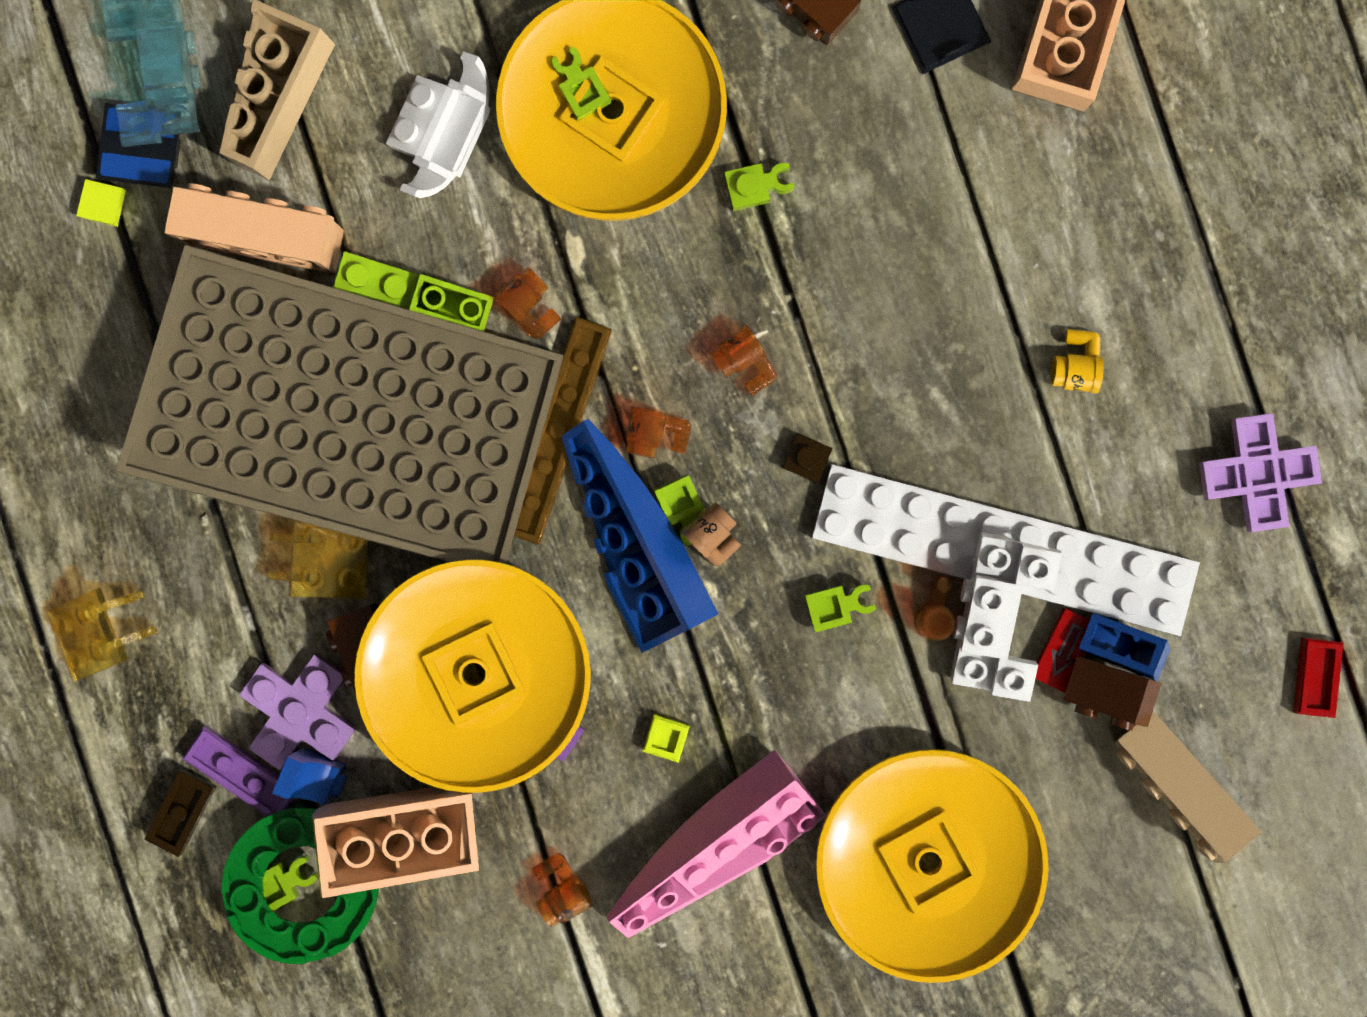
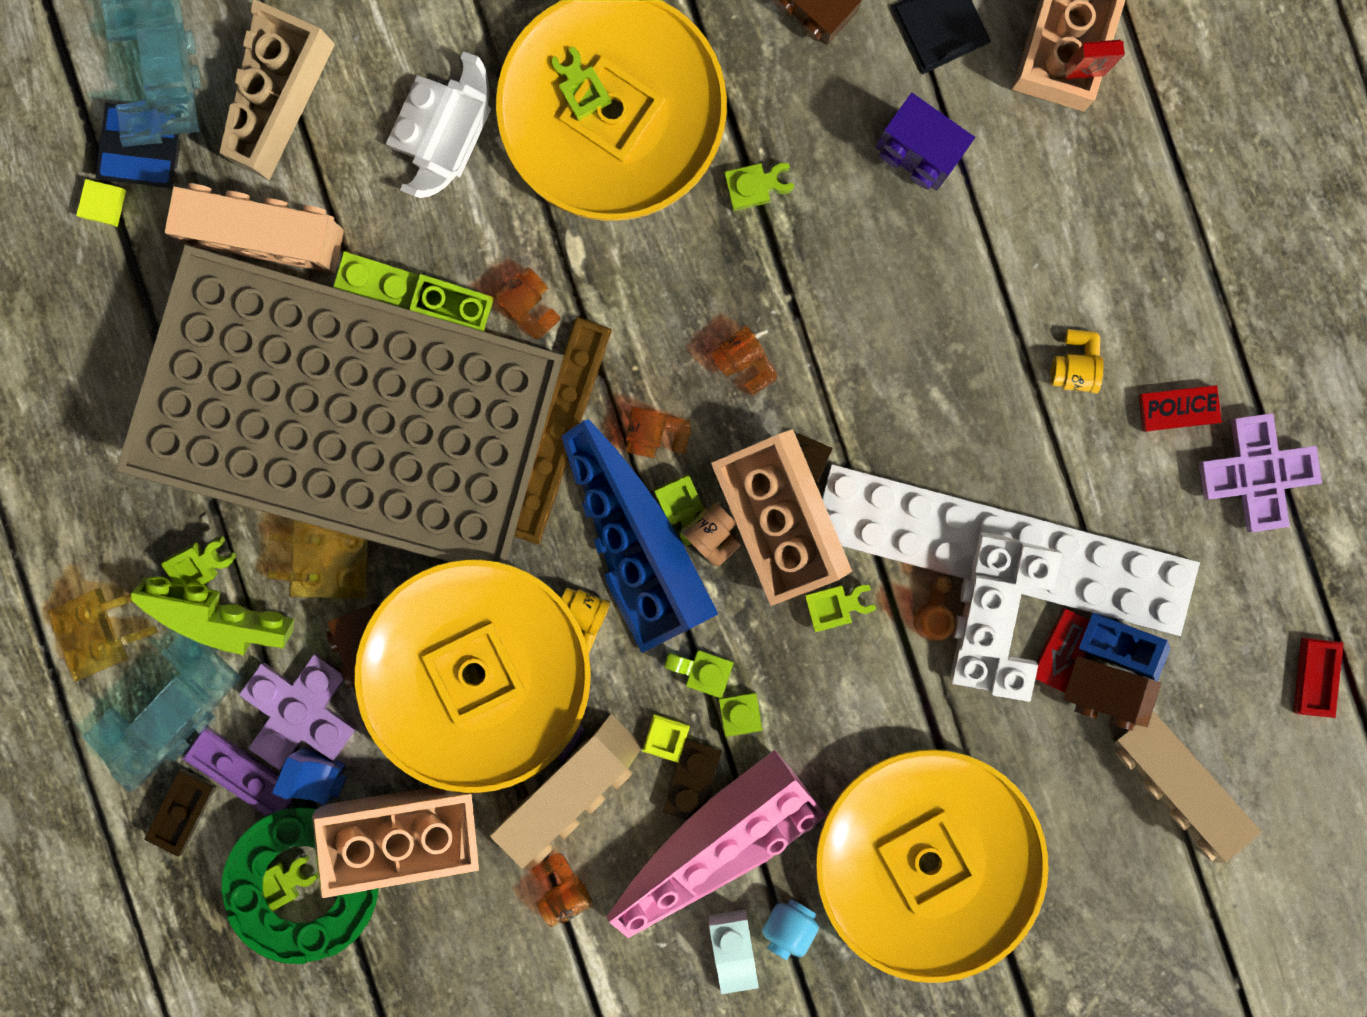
(169, 720): none -> clear light blue bracket
(195, 565): none -> lime plate
(197, 615): none -> lime slope
(567, 793): none -> tan wedge
(588, 611): none -> yellow piece
(692, 779): none -> dark brown plate
(705, 673): none -> lime plate
(733, 951): none -> light aqua arch
(740, 714): none -> lime plate
(781, 517): none -> light nougat brick
(790, 929): none -> medium azure head
(923, 143): none -> dark purple brick
(1094, 59): none -> red tile
(1180, 408): none -> red tile

